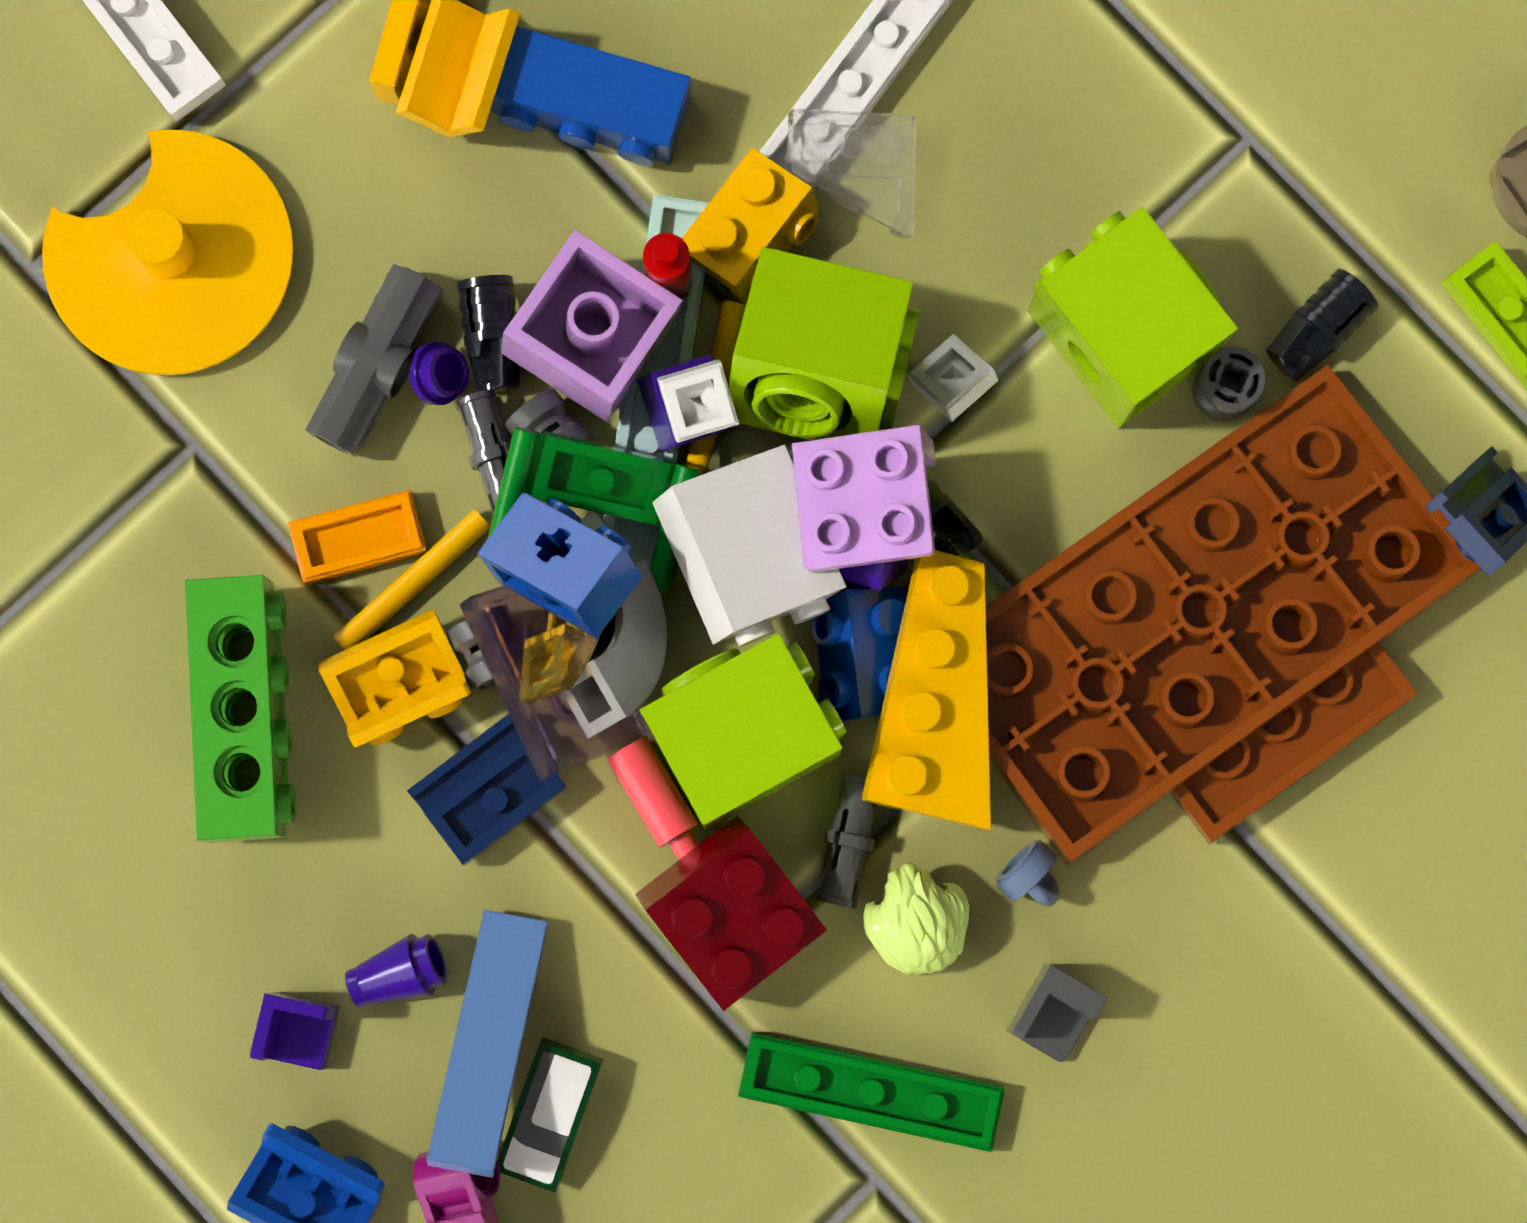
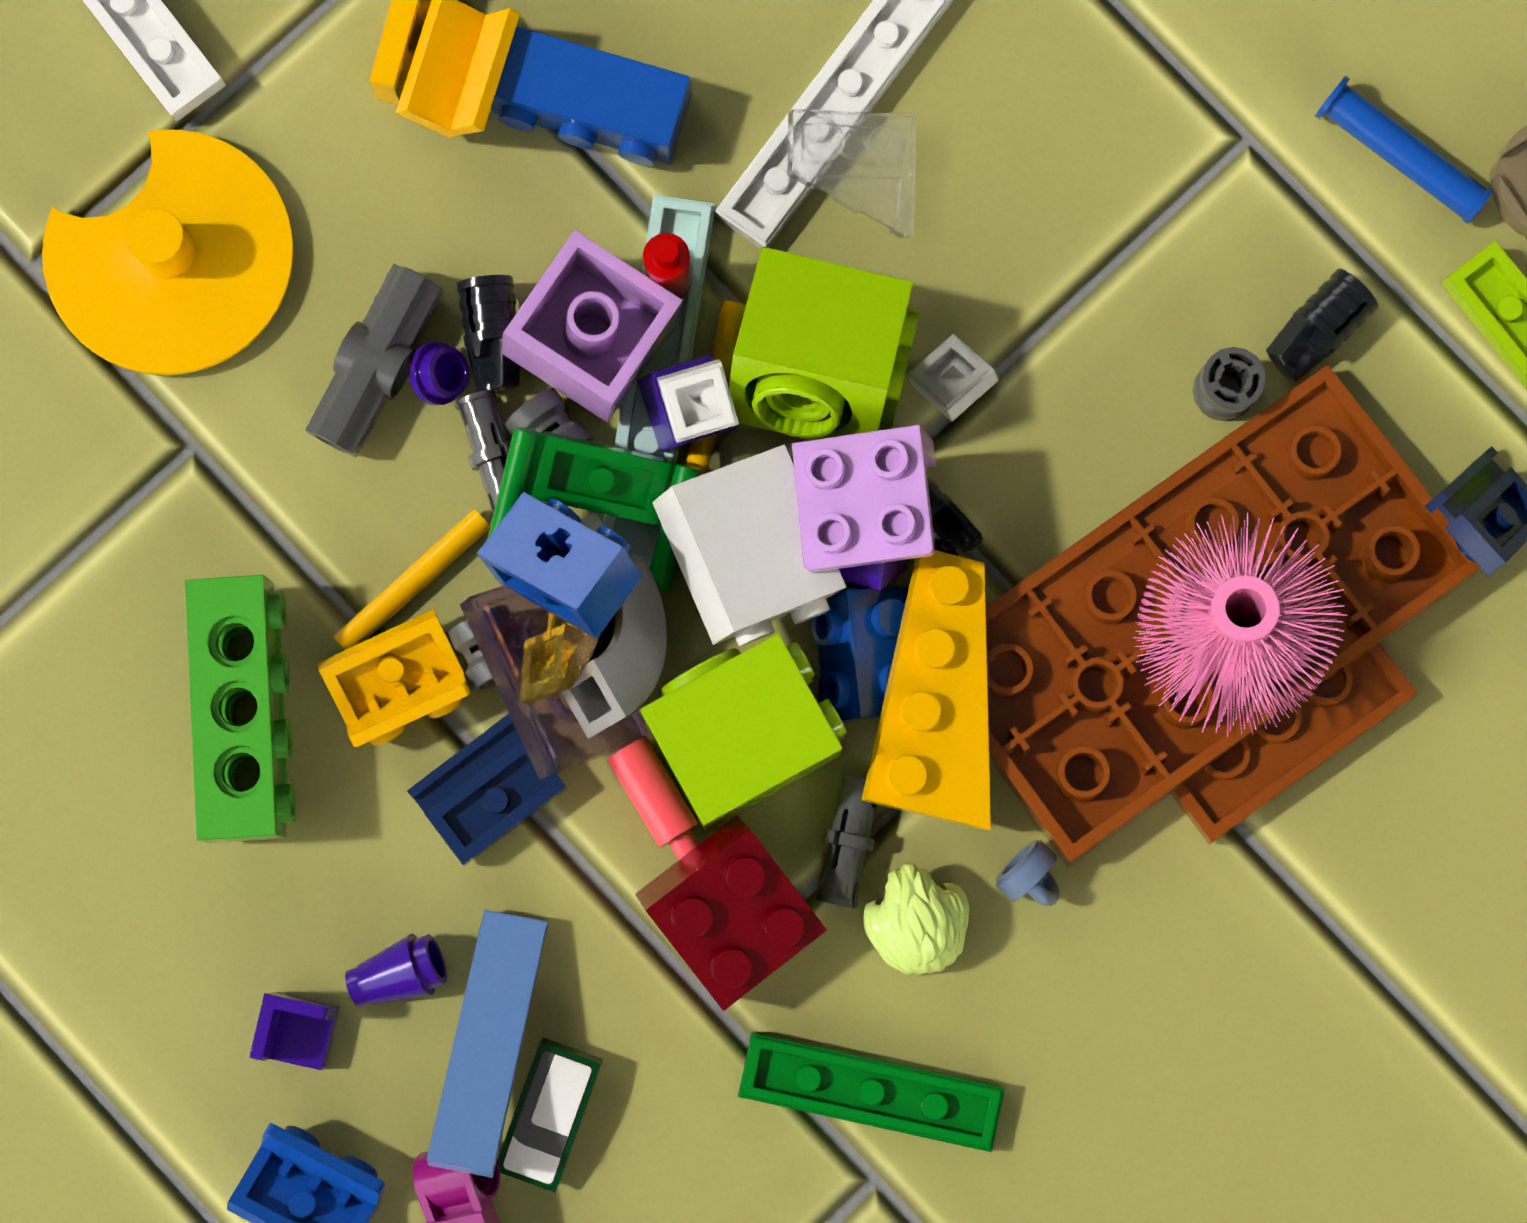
(357, 537): light orange tile -> none
(751, 210): yellow bracket -> none
(1055, 1012): dark grey panel -> none
(1129, 314): lime brick -> none
(1238, 626): none -> bright pink piece
(1404, 151): none -> blue pin

